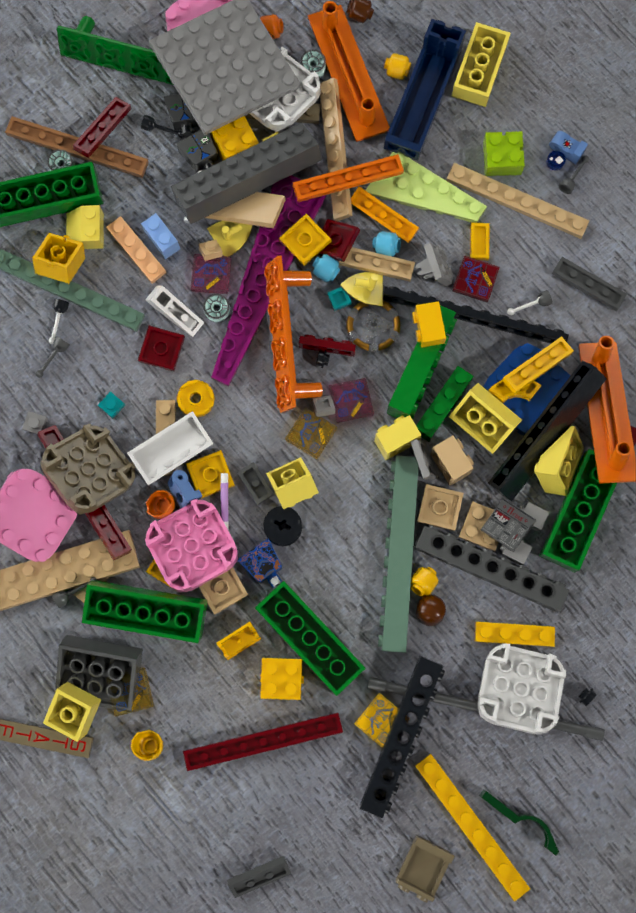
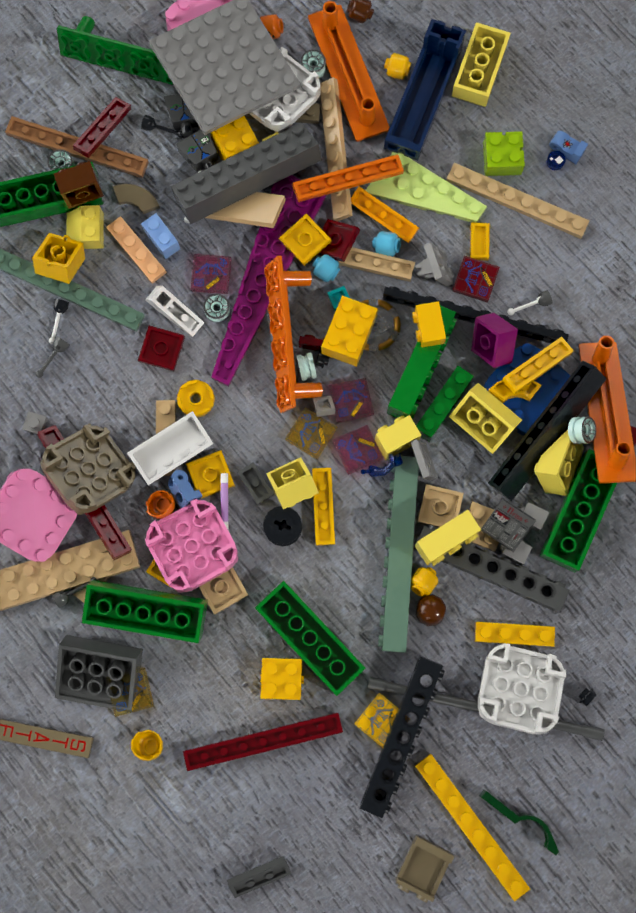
(72, 711): light yellow brick -> none
(78, 184): none -> reddish brown brick
(111, 405): teal plate -> none
(136, 196): none -> dark tan tile
(210, 250): tan plate -> none
(230, 235): light yellow shield -> none
(238, 640): yellow hinge -> none
(262, 563): torso -> none
(306, 366): none -> light aqua wheel
(323, 507): none -> yellow plate
(349, 331): none -> yellow brick
(357, 449): none -> clear pink tile
(365, 287): light yellow shield -> none
(382, 471): none -> clear blue piece
(448, 538): none -> light yellow brick
(452, 460): tan brick -> none
(494, 340): none -> magenta brick
(567, 184): dark grey hinge -> none
(582, 430): none -> light aqua wheel
(589, 284): dark grey plate -> none

